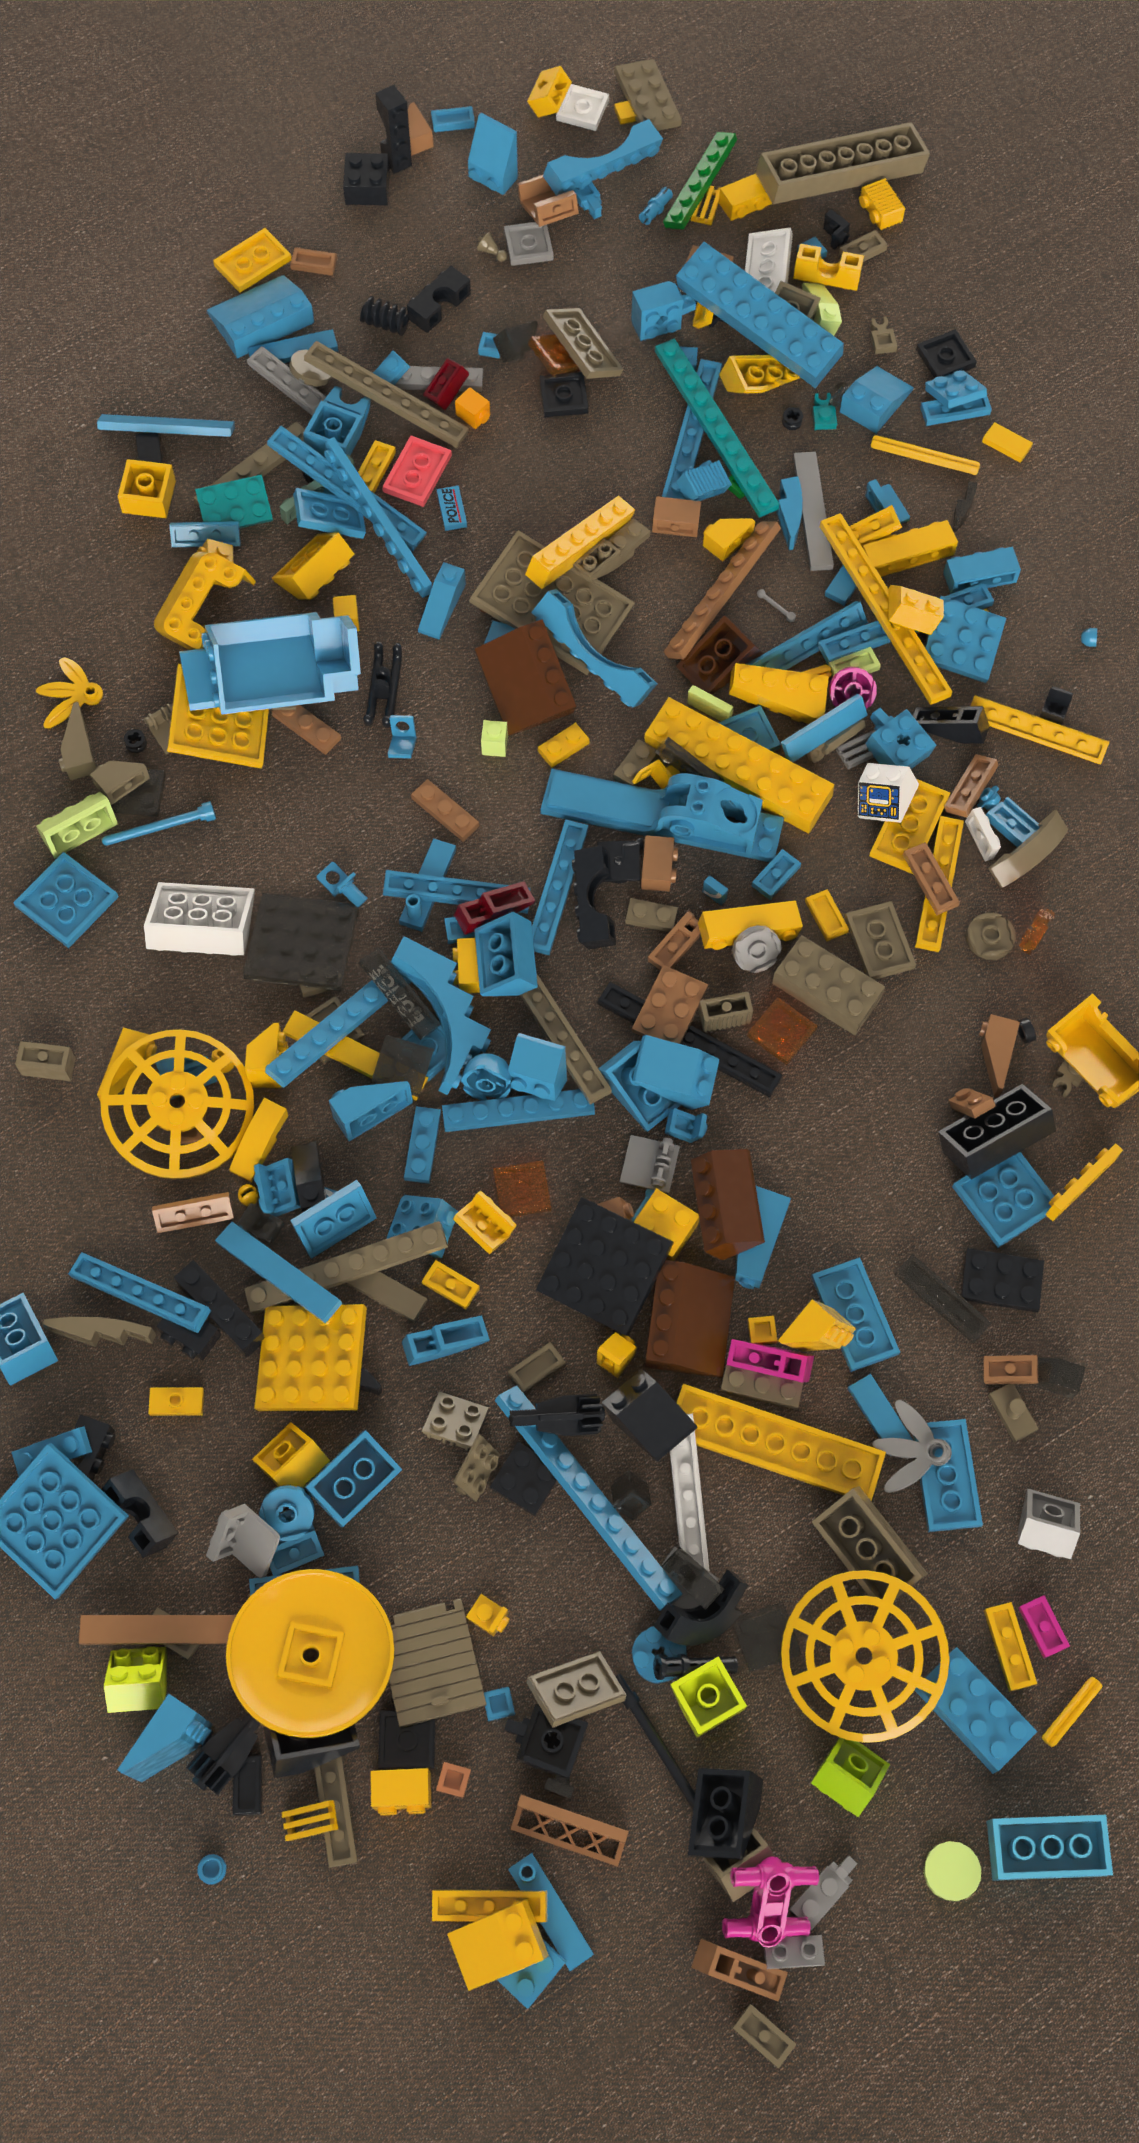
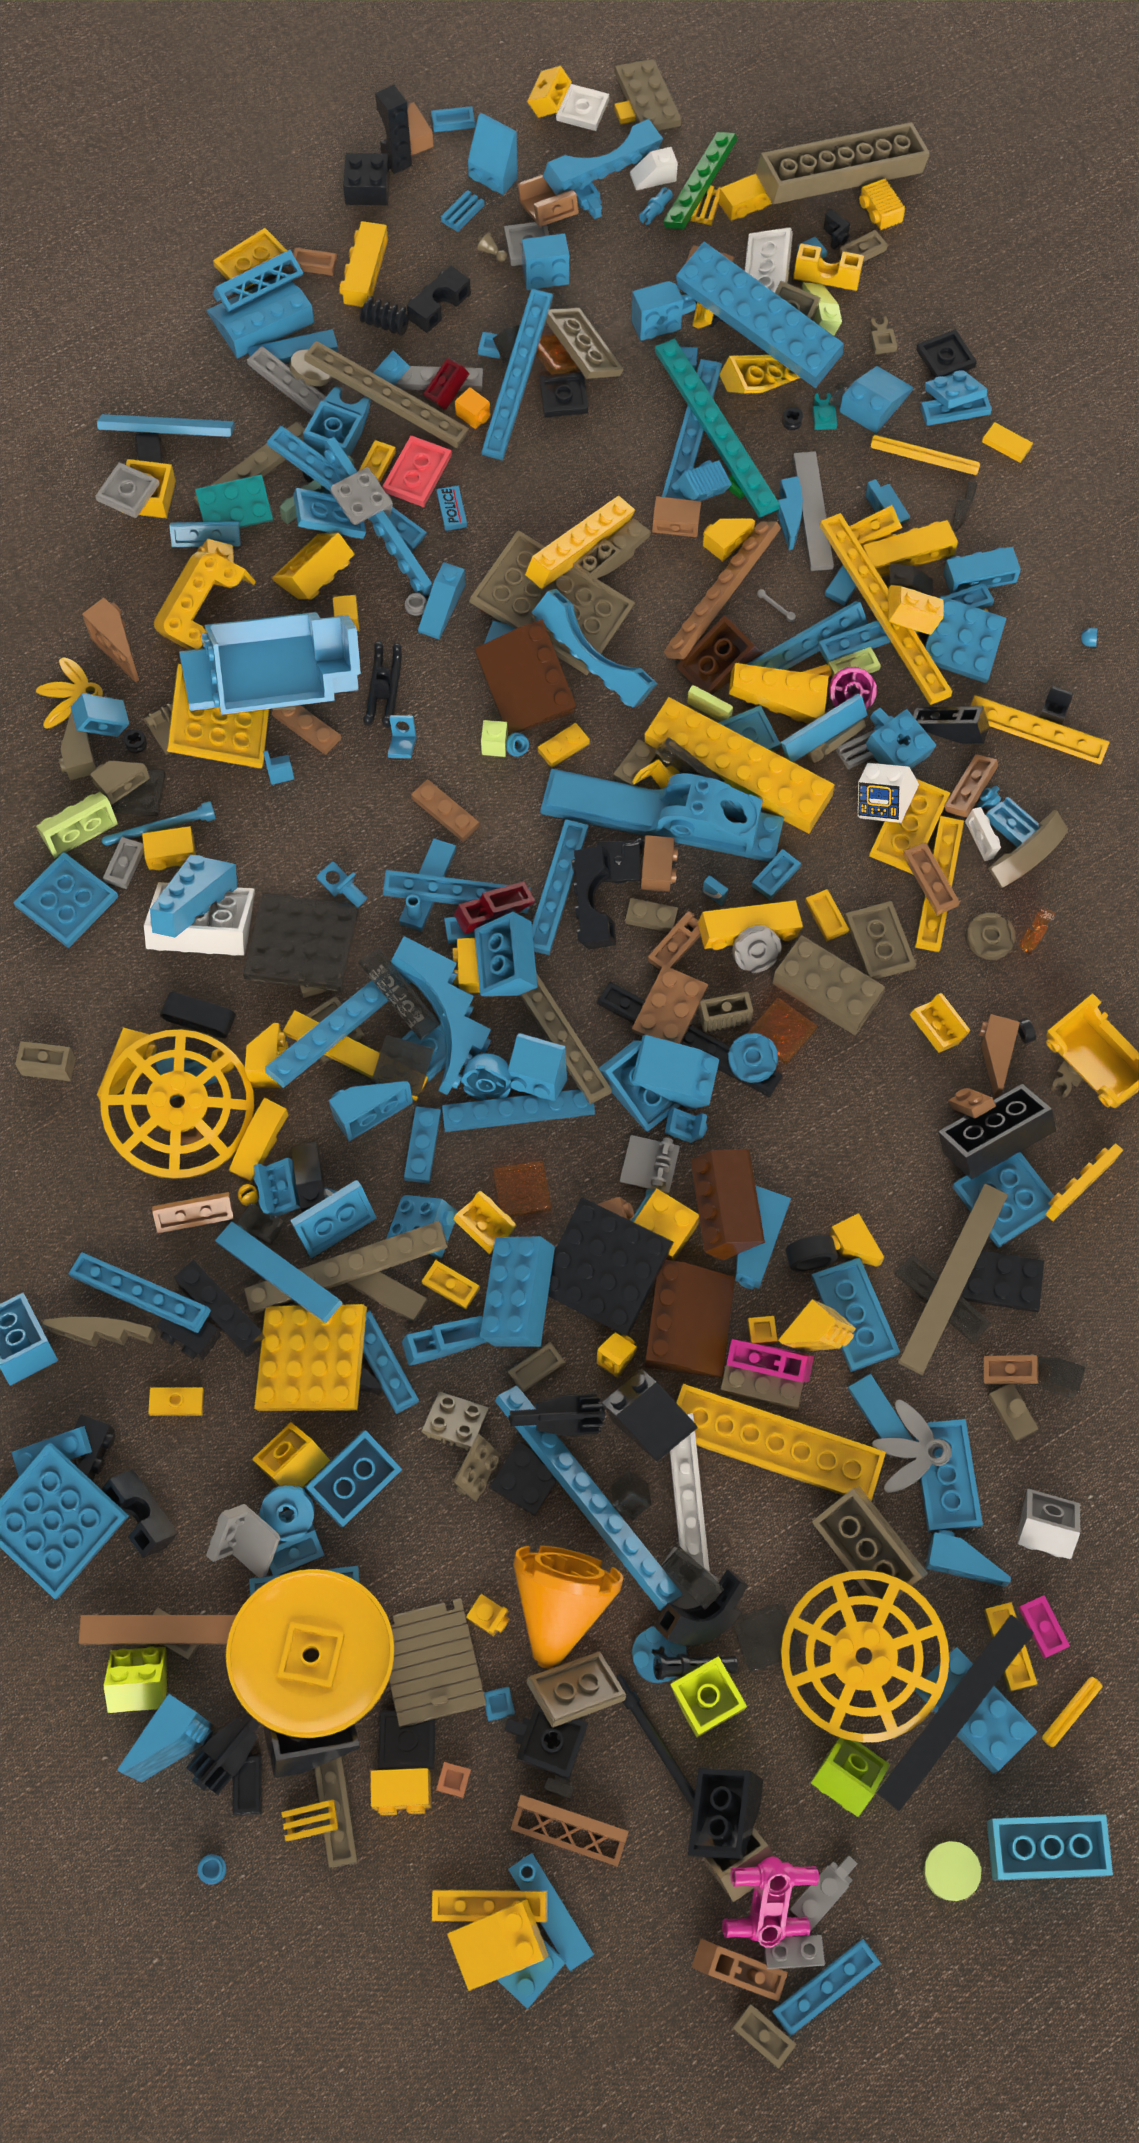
(99, 715): none -> dark azure brick
(108, 633): none -> medium nougat slope
(124, 863): none -> light grey plate
(127, 490): none -> light grey tile
(168, 847): none -> yellow brick
(191, 893): none -> dark azure wedge
(197, 1015): none -> black beam
(256, 276): none -> dark azure fence
(279, 768): none -> dark azure panel
(361, 496): none -> light grey bracket
(364, 263): none -> yellow brick
(386, 1367): none -> dark azure tile
(415, 604): none -> light grey plate
(459, 208): none -> dark azure tile
(517, 374): none -> dark azure tile
(517, 1292): none -> dark azure brick
(522, 747): none -> dark azure plate
(545, 261): none -> dark azure brick
(561, 1598): none -> light orange cone
(655, 169): none -> white slope
(753, 1057): none -> dark azure tile
(811, 1253): none -> black tyre
(826, 1987): none -> dark azure tile
(855, 1241): none -> yellow slope
(909, 577): none -> clear smoke slope
(940, 1023): none -> yellow bracket
(953, 1279): none -> dark tan tile
(954, 1713): none -> black tile
(958, 1558): none -> dark azure slope

